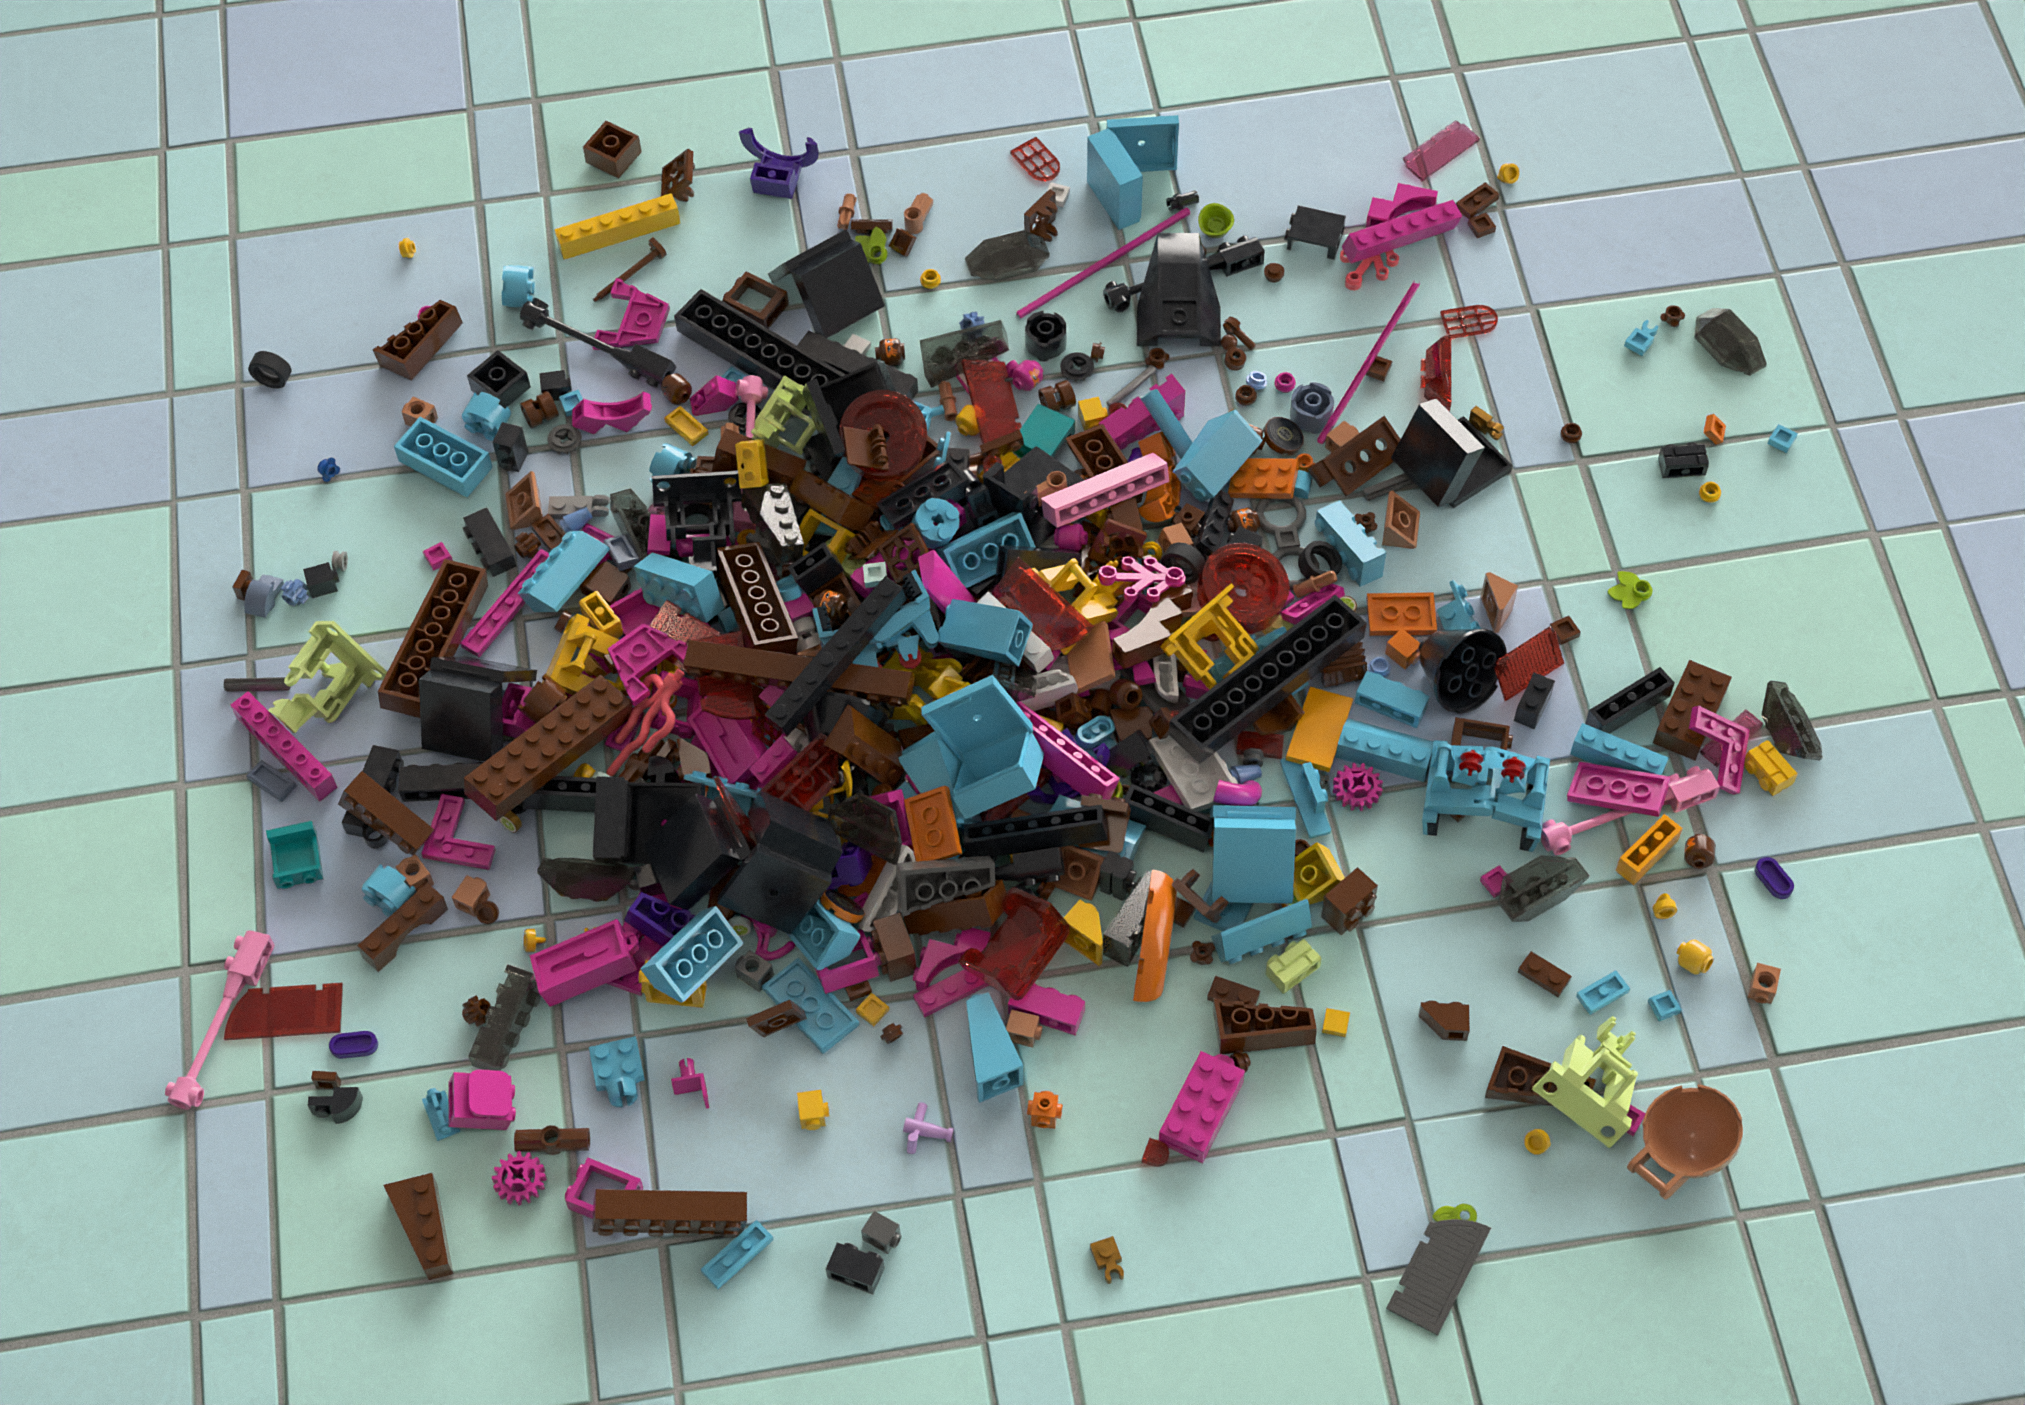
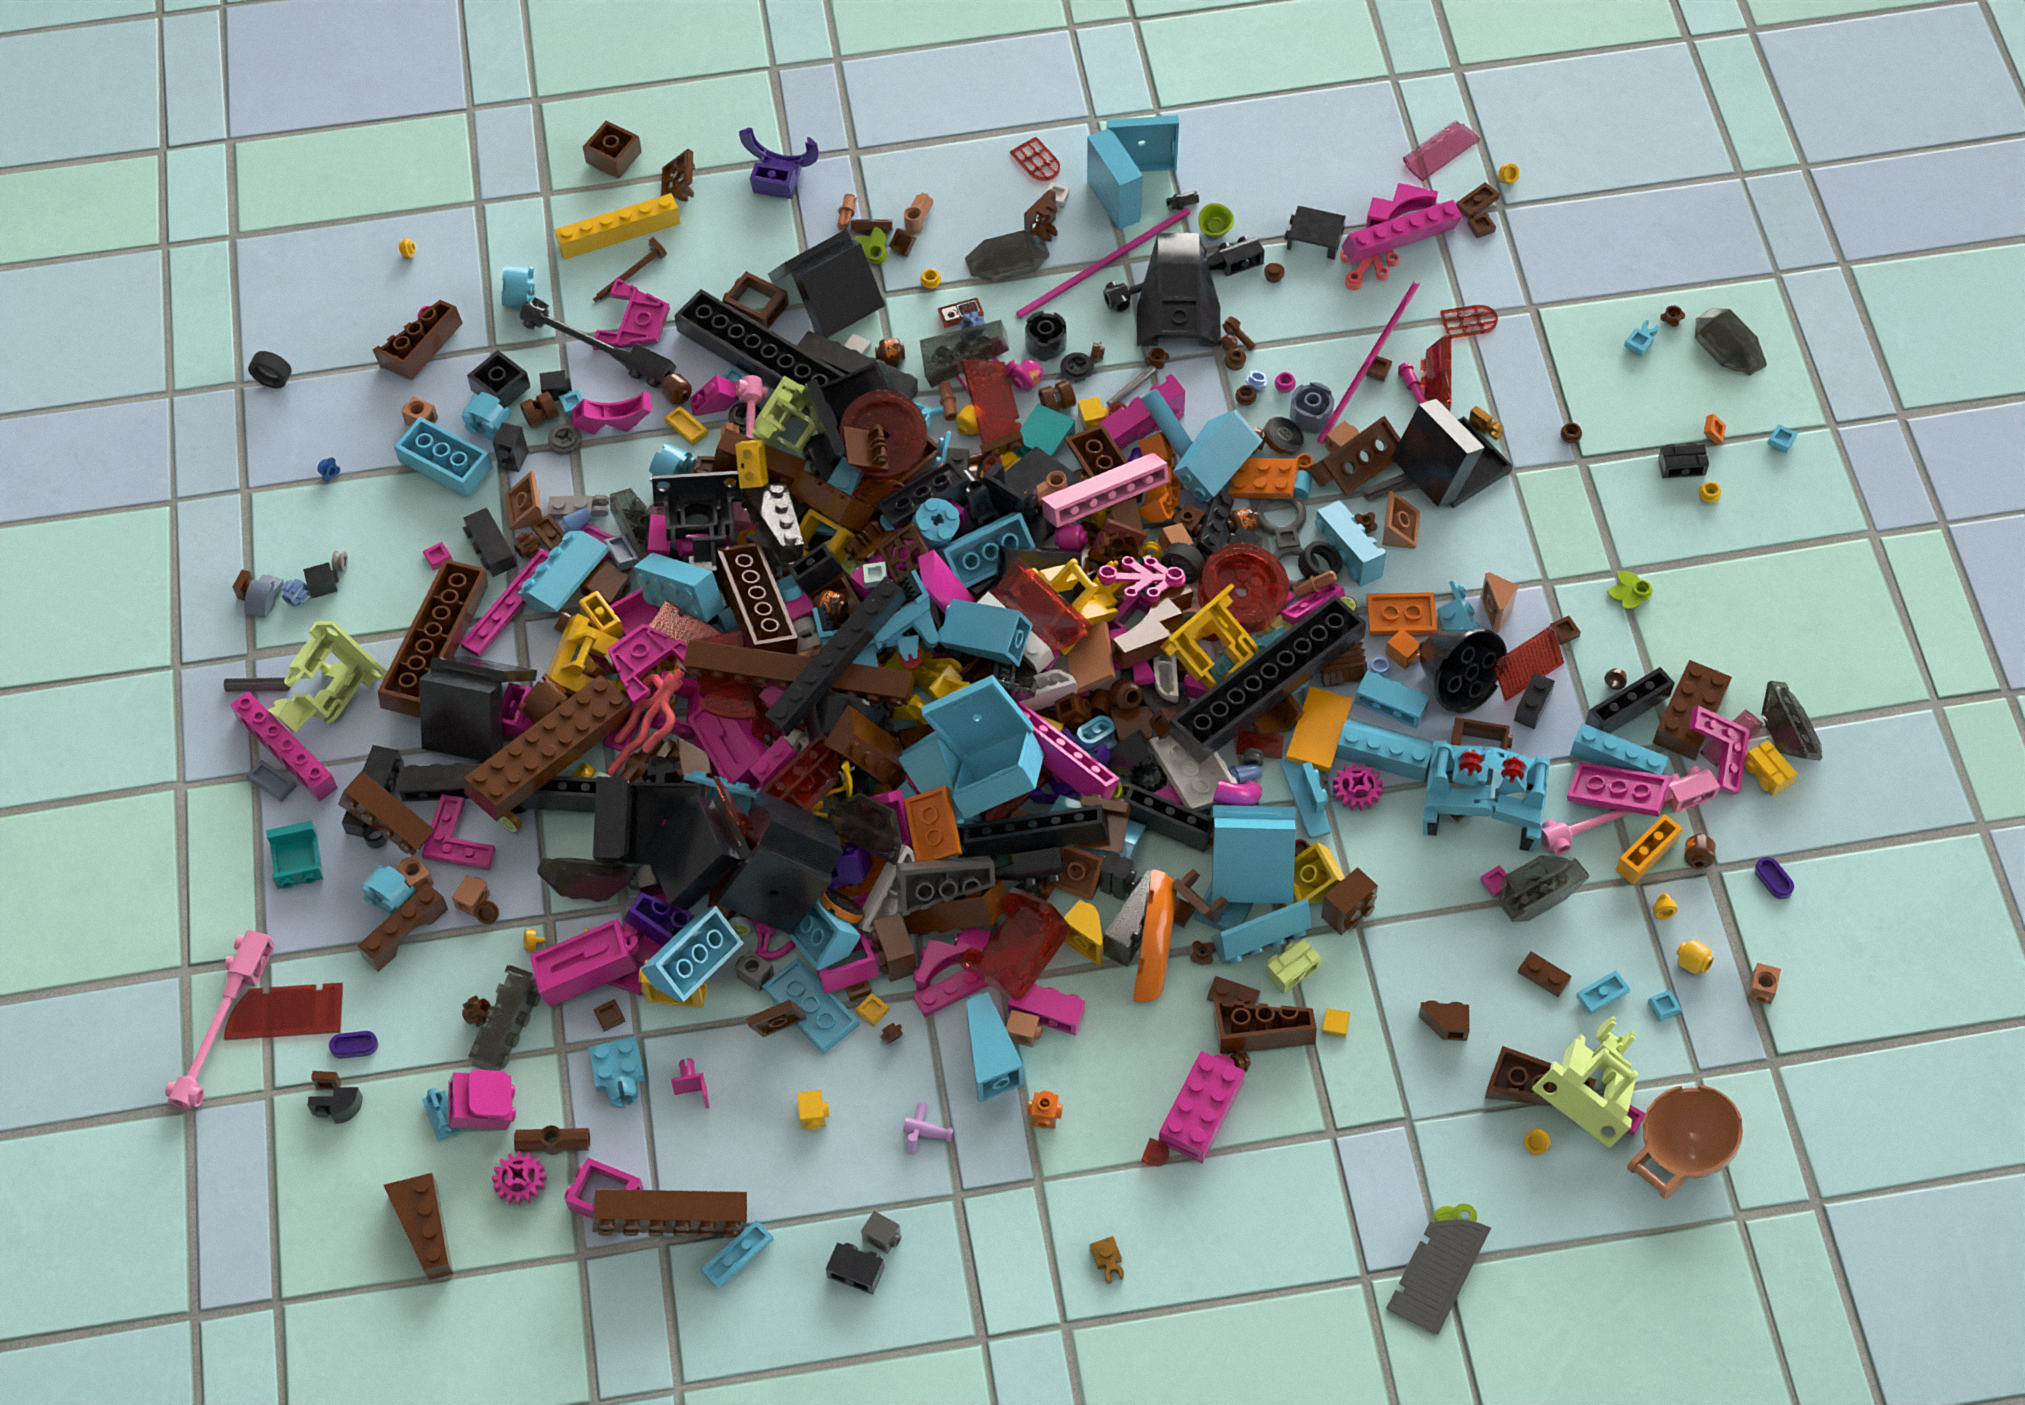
(609, 1015): none -> reddish brown tile
(953, 314): none -> tile
(1406, 371): none -> dark pink pin
(1616, 678): none -> reddish brown plate

